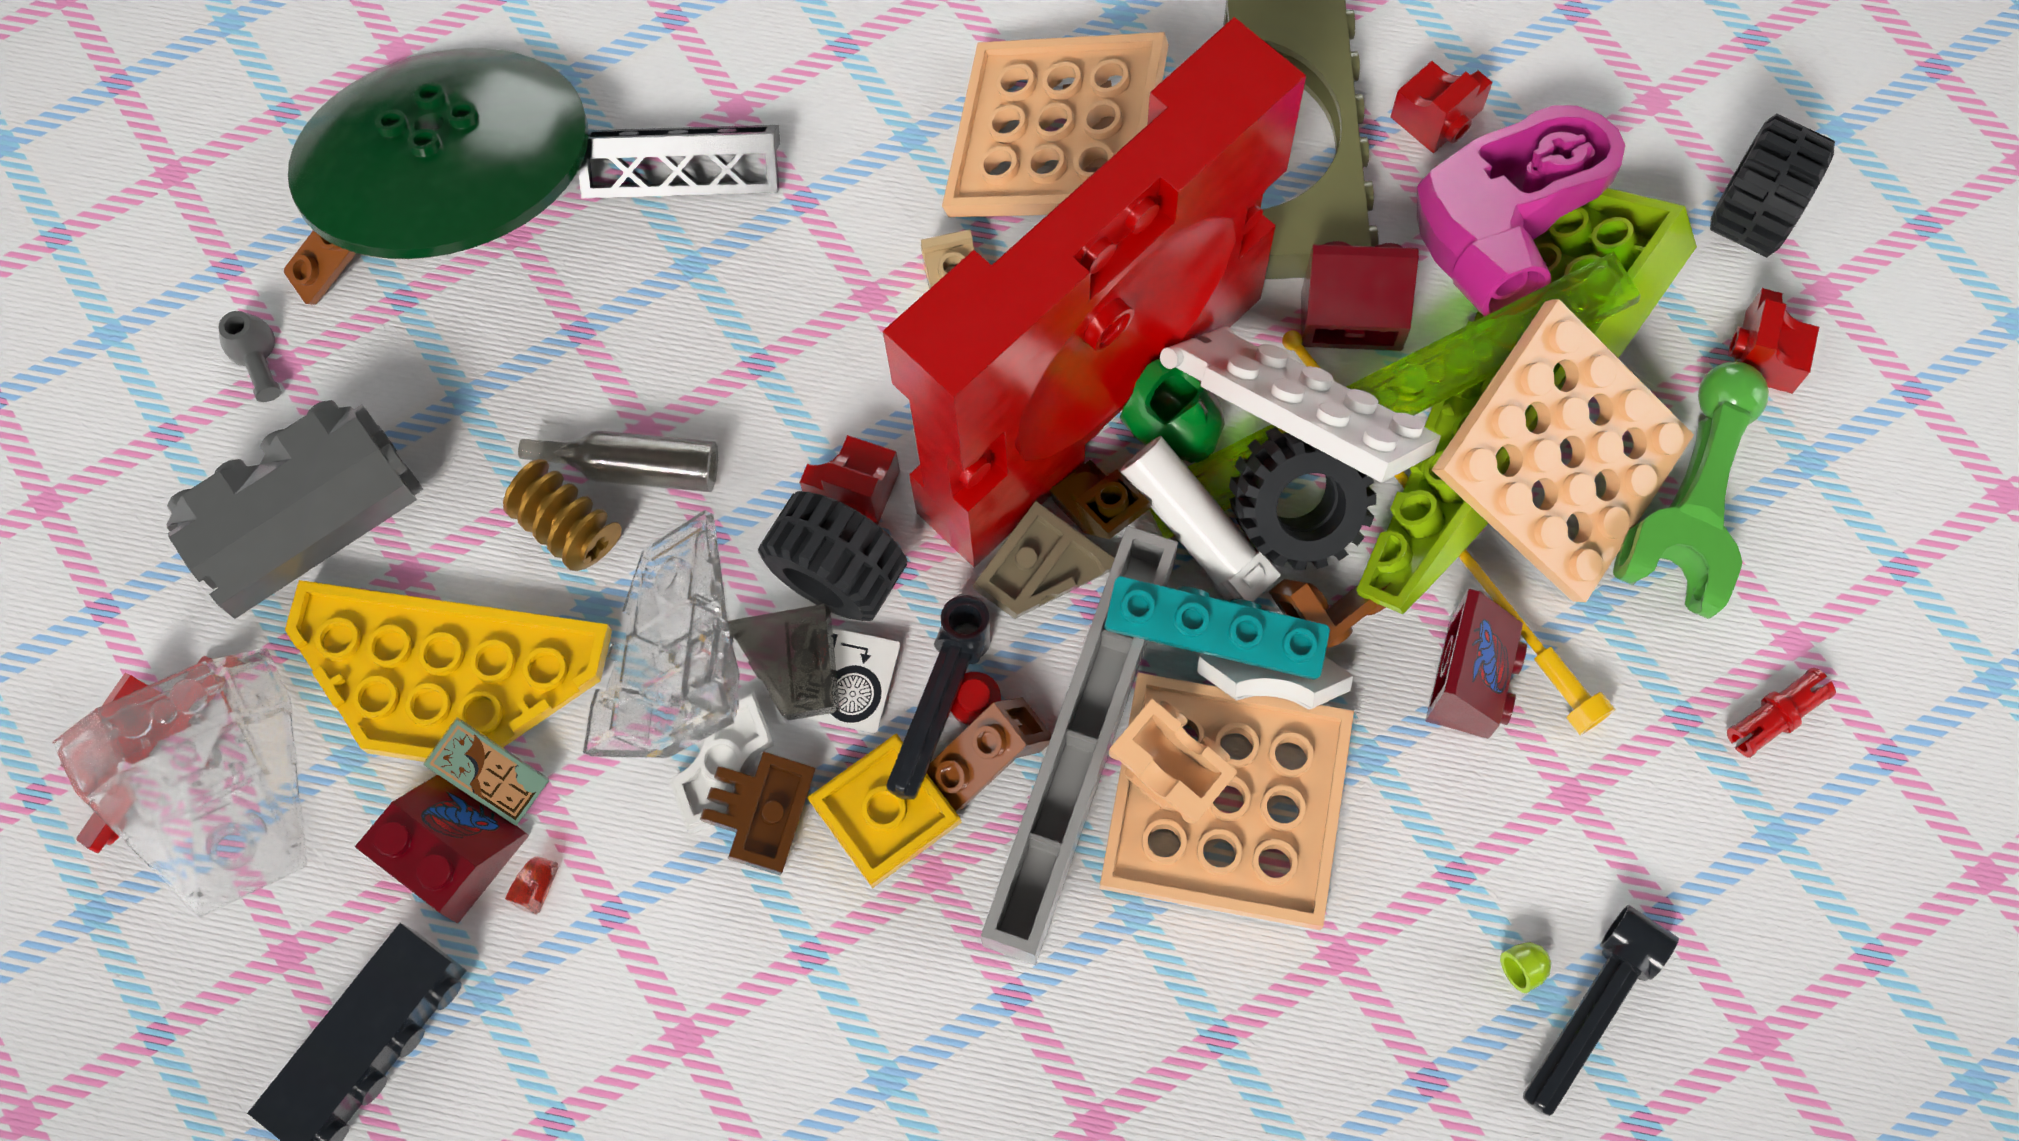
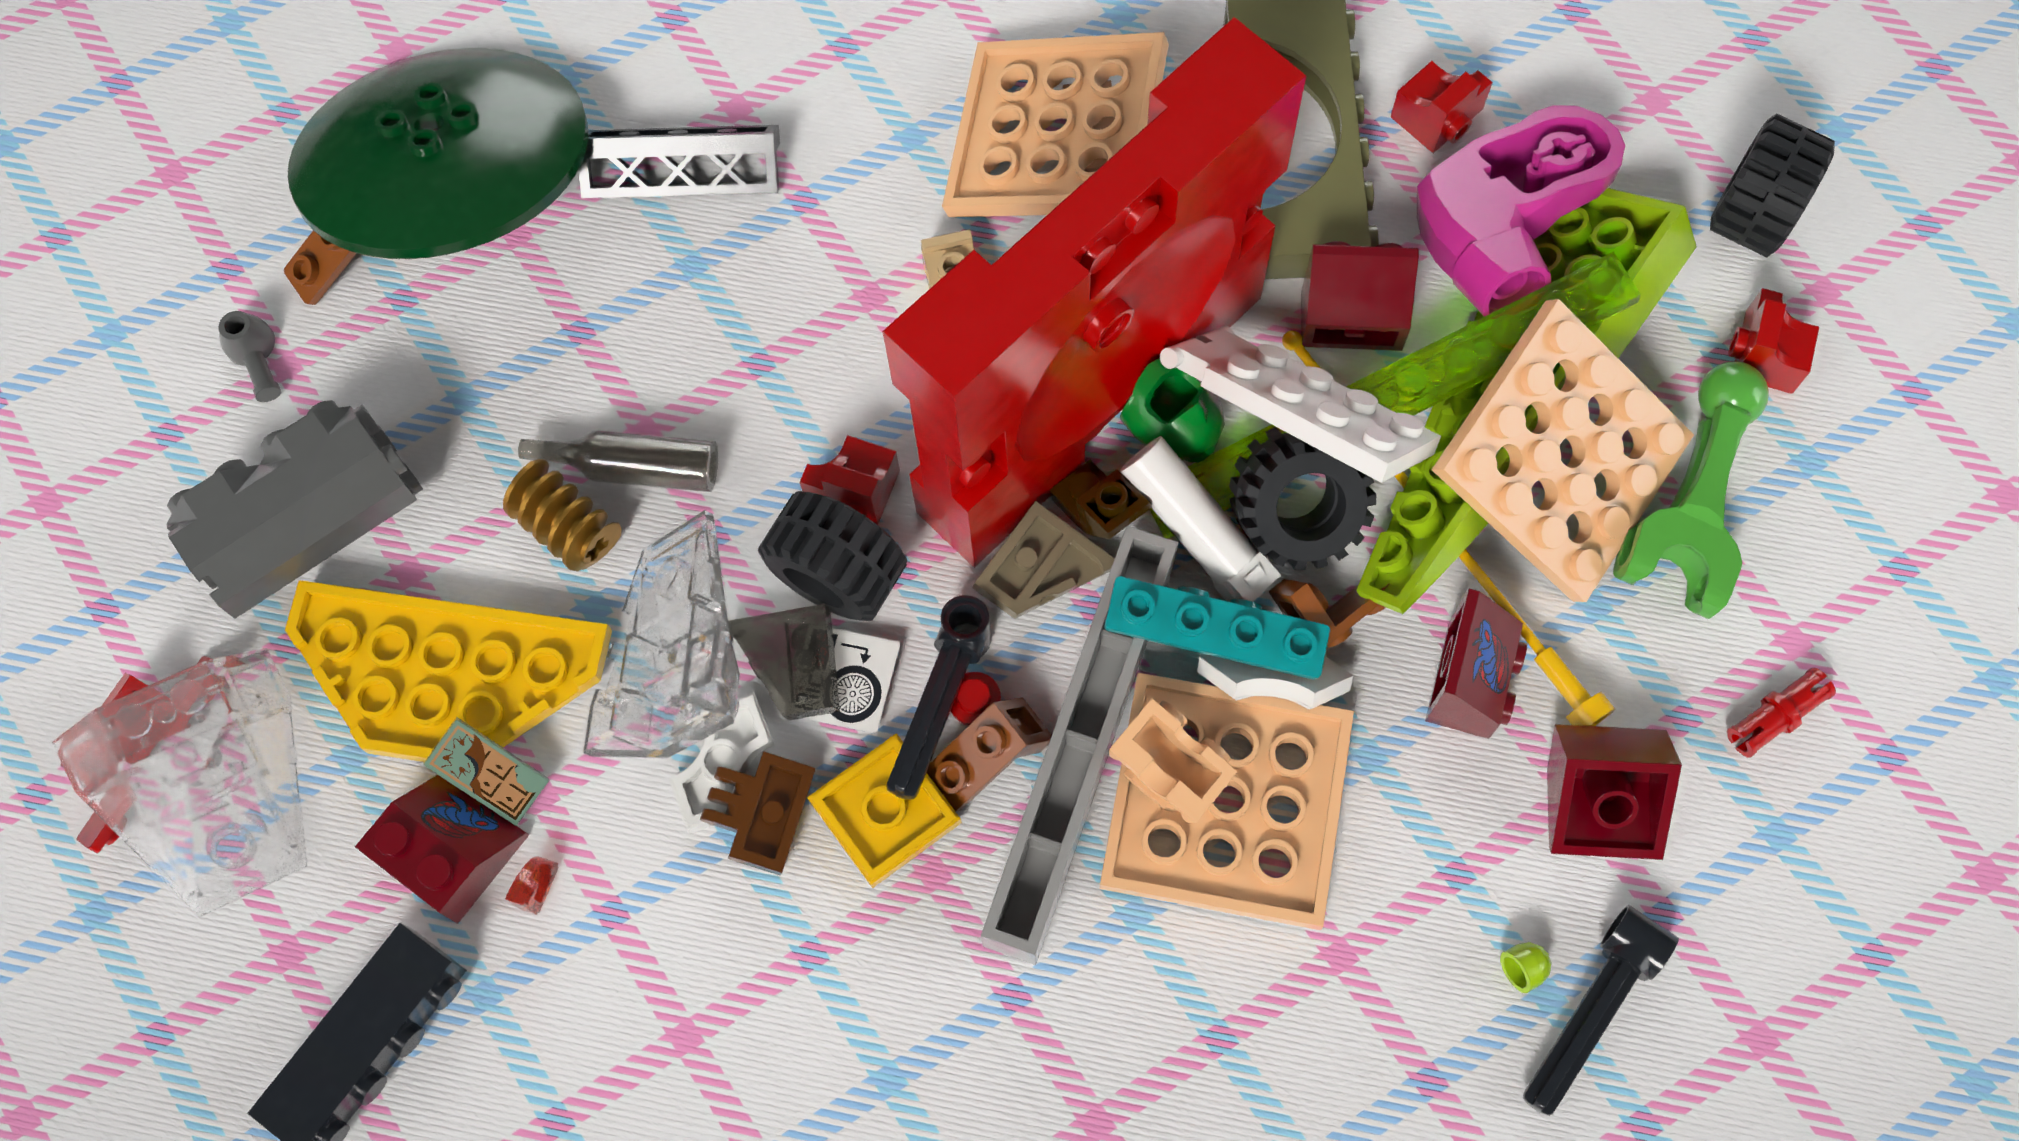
(1611, 791): none -> dark red slope

